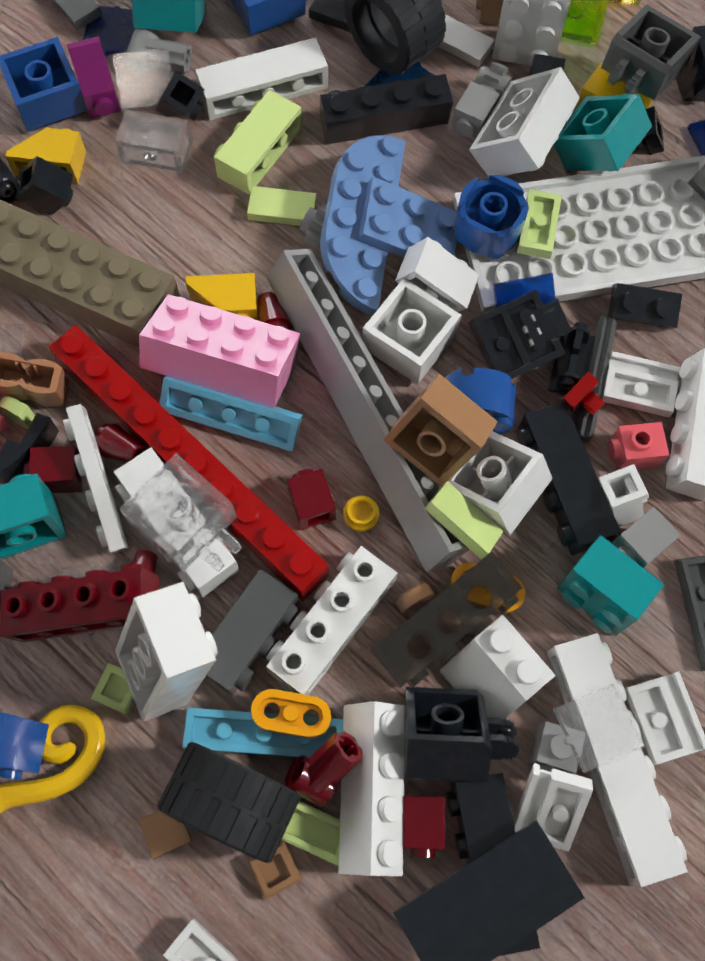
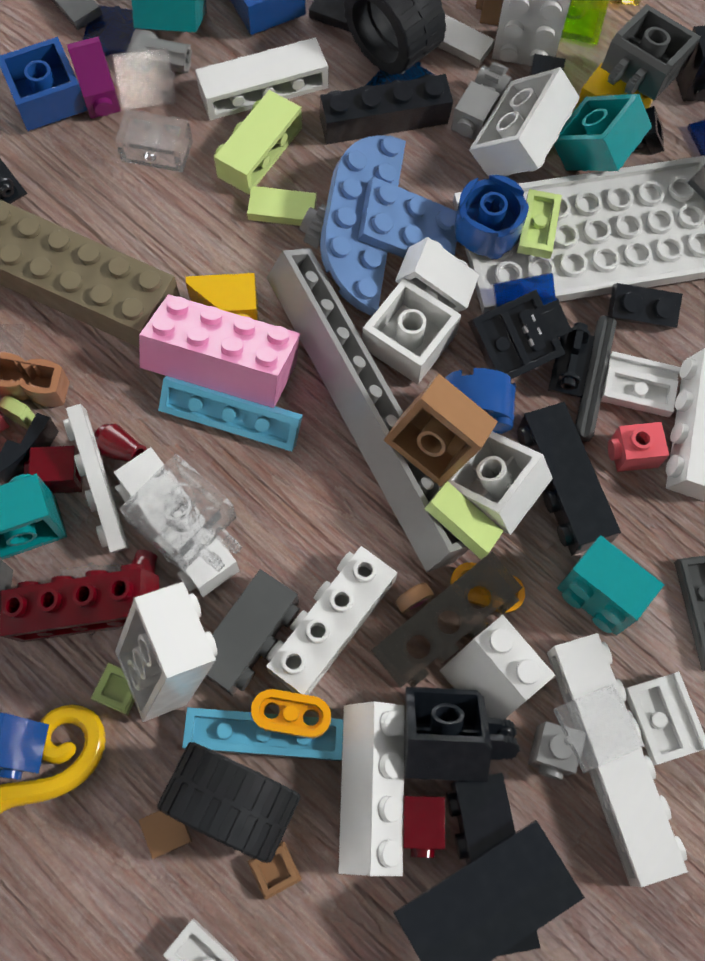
(44, 186): black brick -> none
(57, 146): yellow slope -> none
(154, 427): red brick -> none
(181, 98): black brick -> none
(271, 311): dark red cone -> none
(311, 498): dark red brick -> none
(314, 832): yellowish green tile -> none
(319, 774): dark red piece -> none
(361, 513): yellow plate -> none
(556, 802): white plate -> none
(583, 394): red tile -> none
(625, 494): white brick -> none
(647, 537): light grey brick -> none

